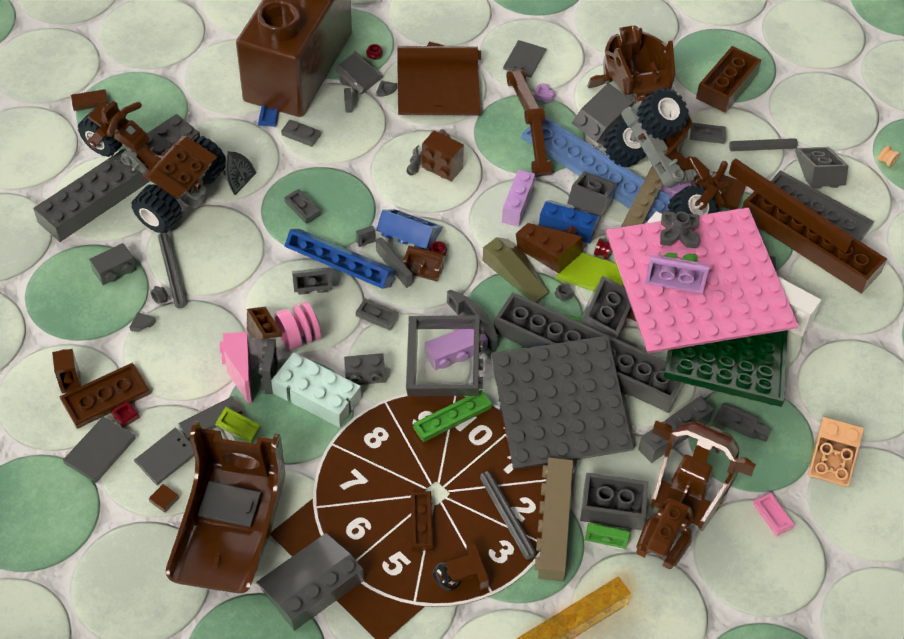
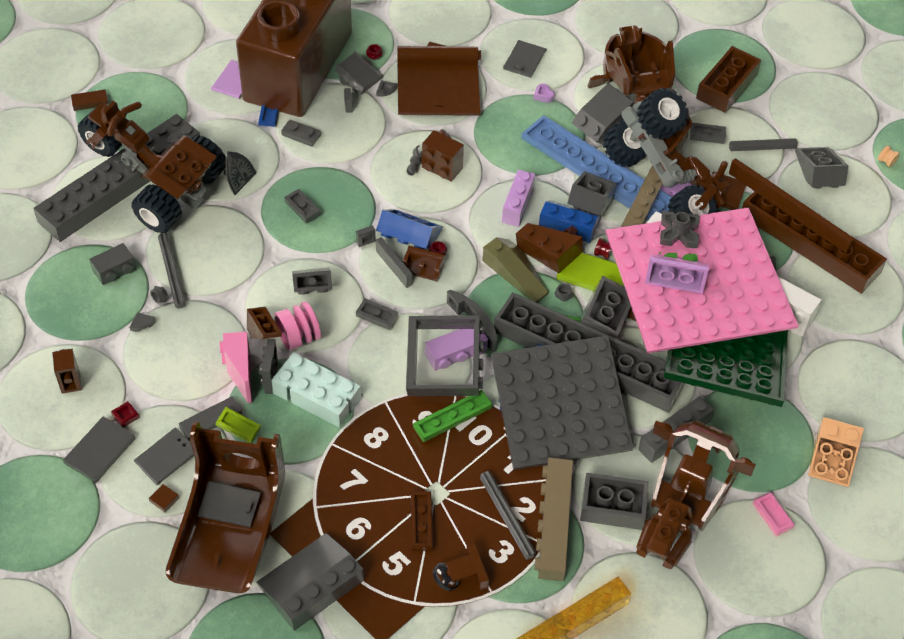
(104, 395): reddish brown tile -> none
(229, 81): none -> lavender container
(340, 258): blue brick -> none
(365, 368): dark grey brick -> none
(535, 117): reddish brown piece -> none
(608, 536): bright green plate -> none
(741, 422): dark grey hinge -> none
(832, 210): dark grey plate -> none

